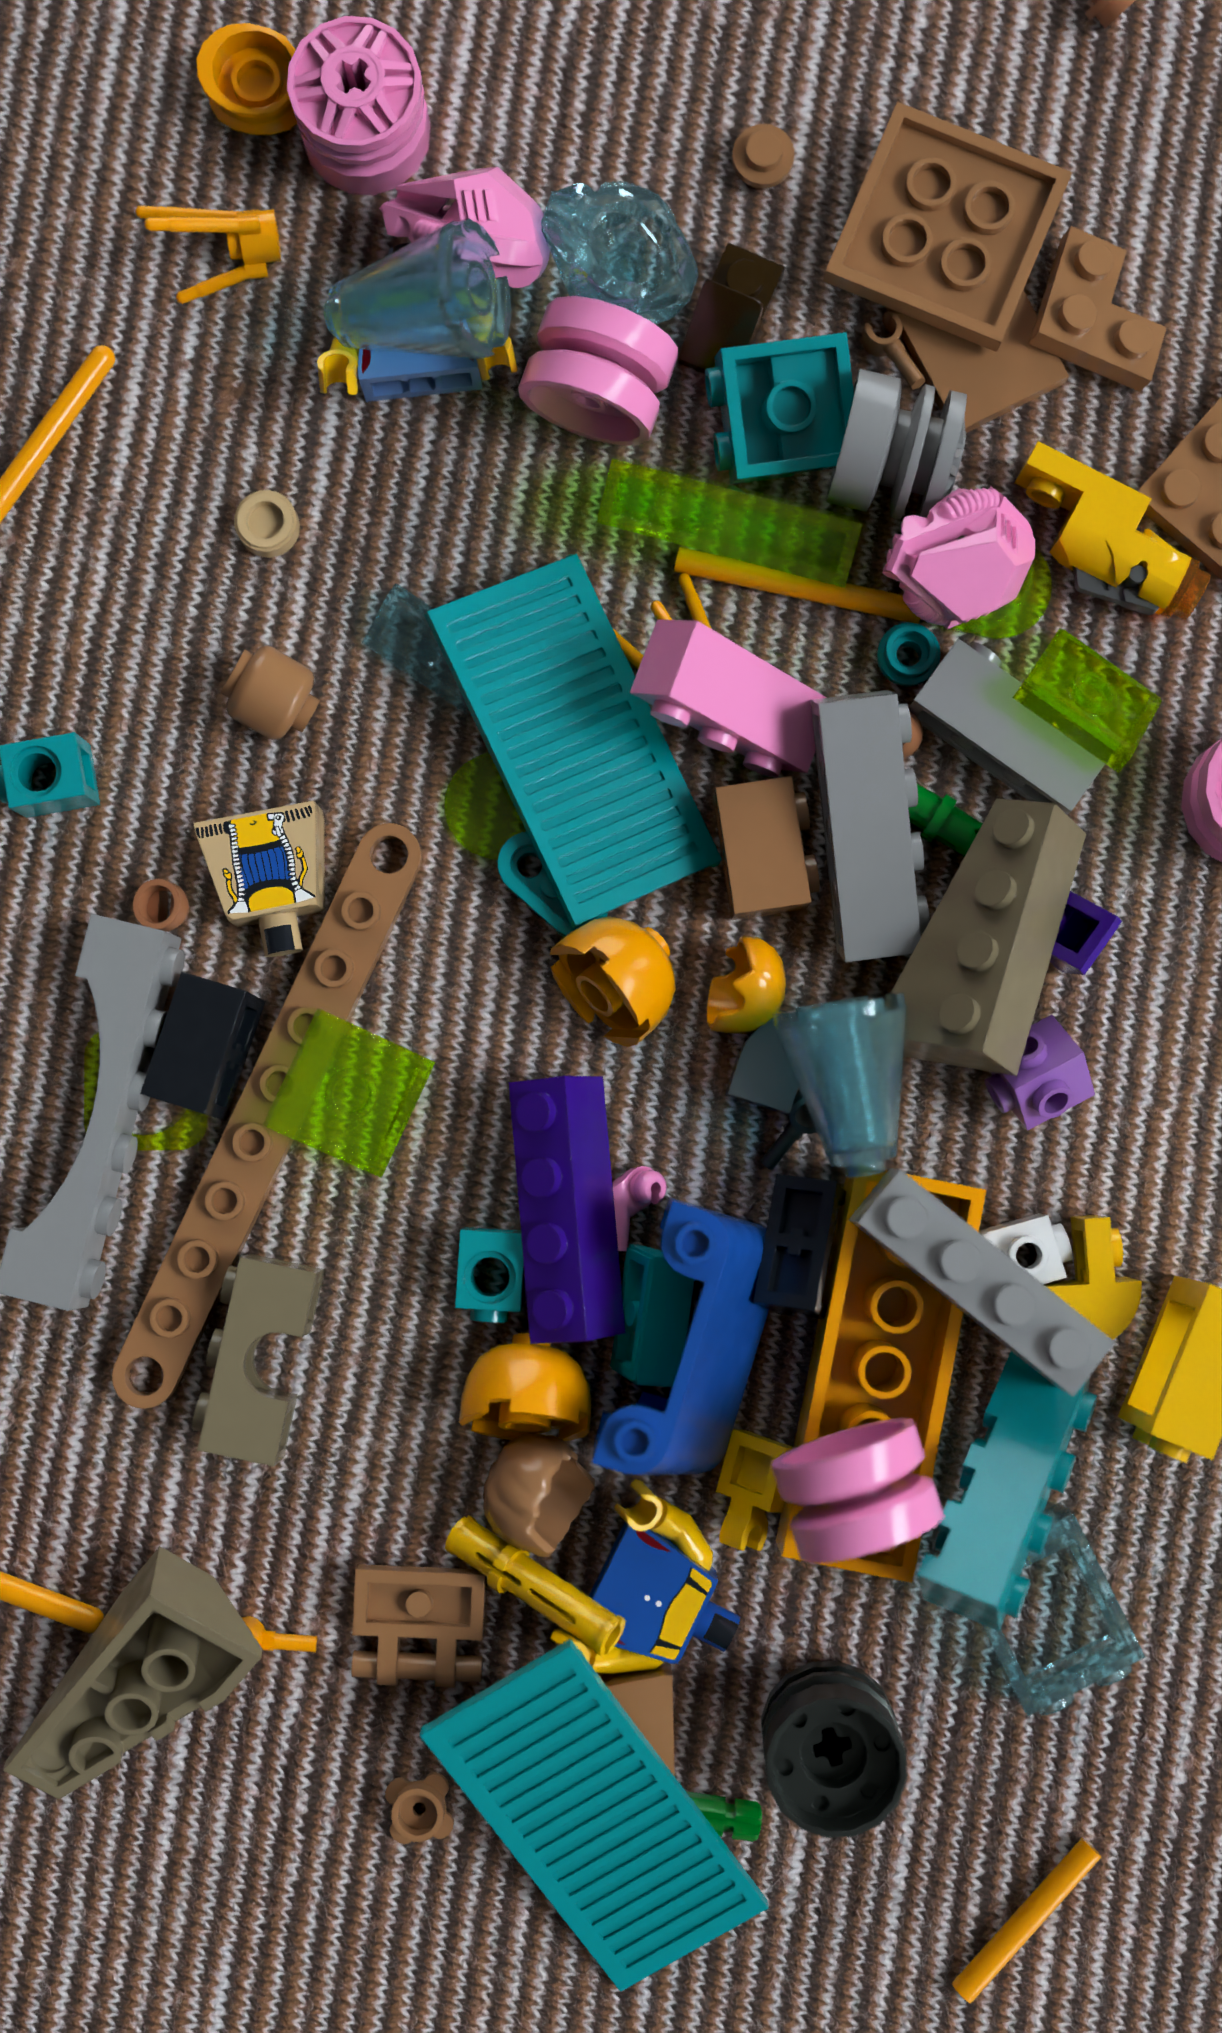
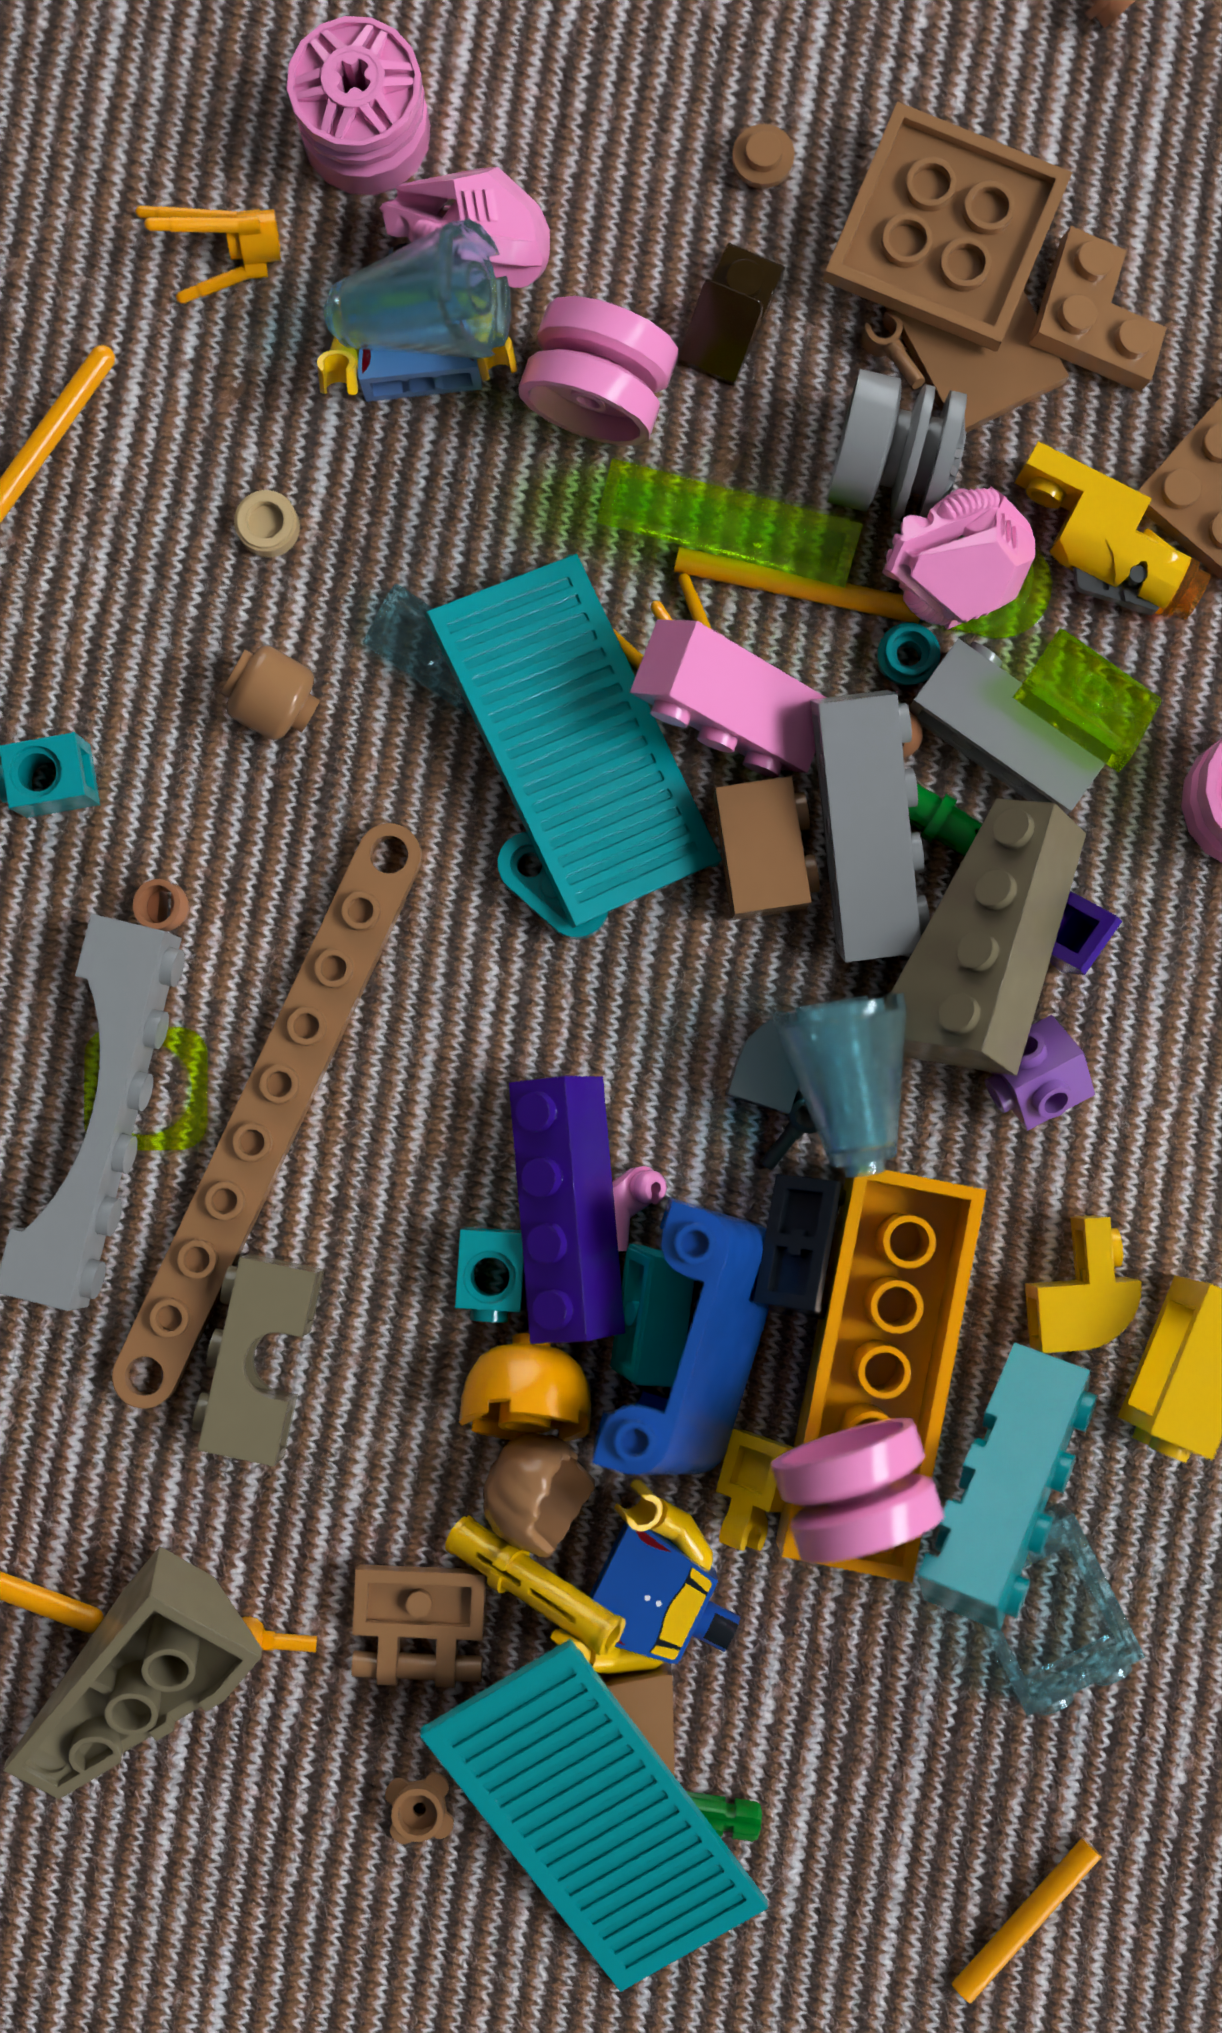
(203, 1046): black hinge -> none
(246, 78): light orange piece -> none
(268, 869): torso -> none
(349, 1093): clear neon green tile -> none
(481, 808): clear neon green piece -> none
(618, 975): light orange cylinder -> none
(620, 248): clear light blue helmet -> none
(750, 992): light orange hair -> none
(781, 406): teal plate -> none
(839, 1784): pearl dark grey wheel -> none
(982, 1281): light grey brick -> none
(1049, 1241): white brick -> none

